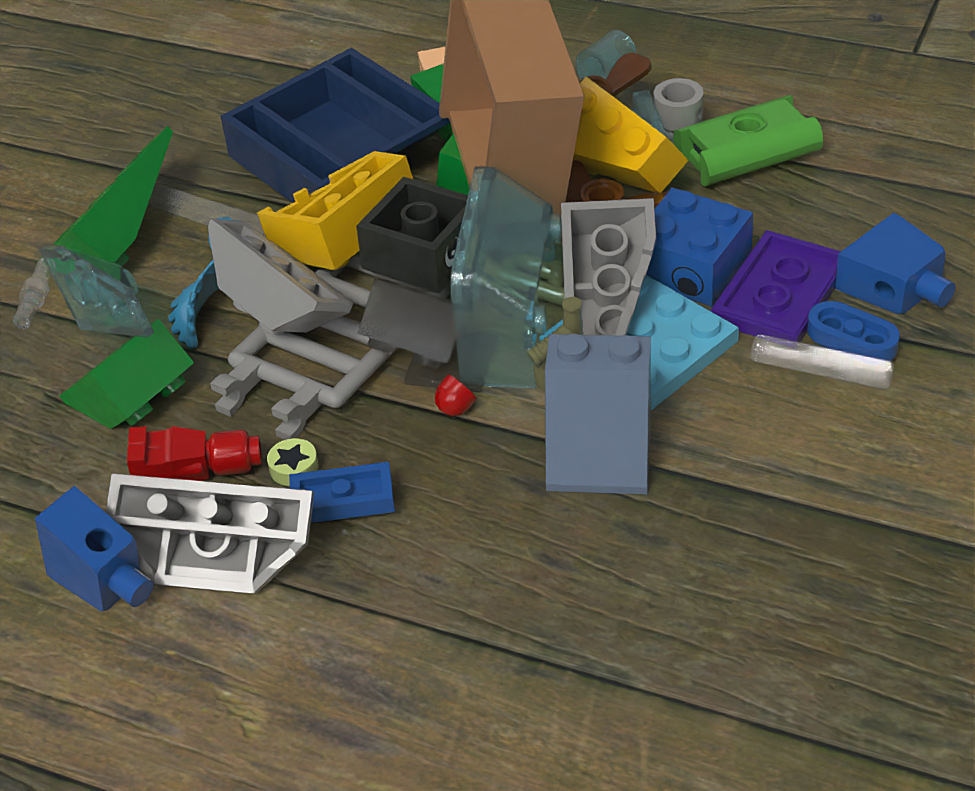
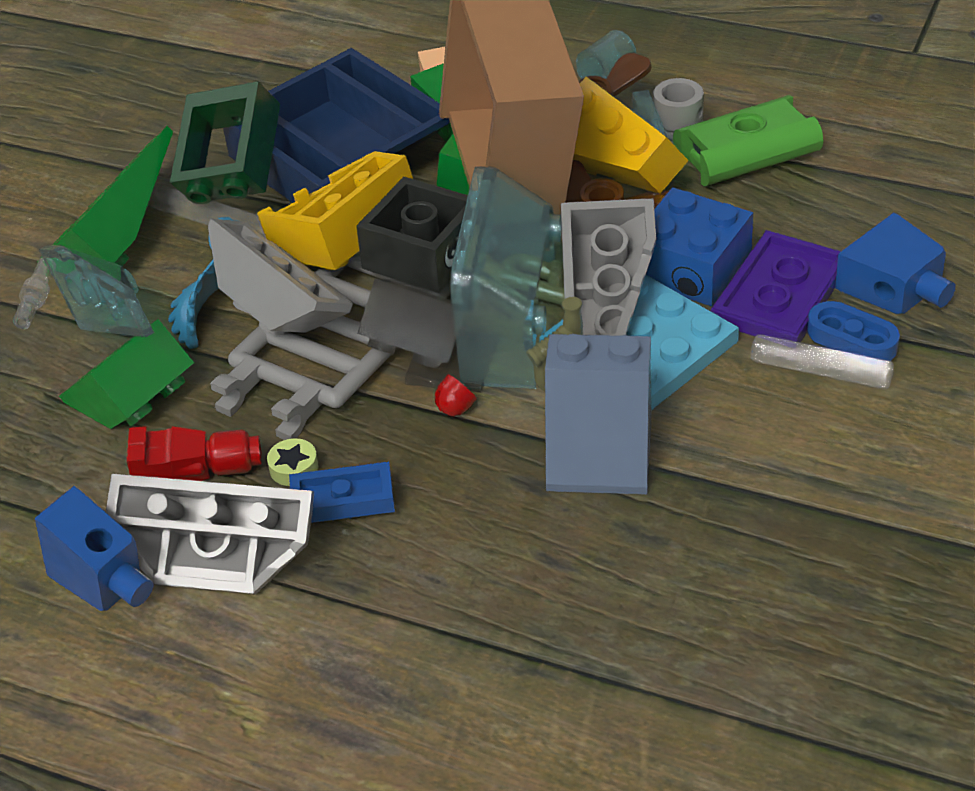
(221, 108): none -> dark green window

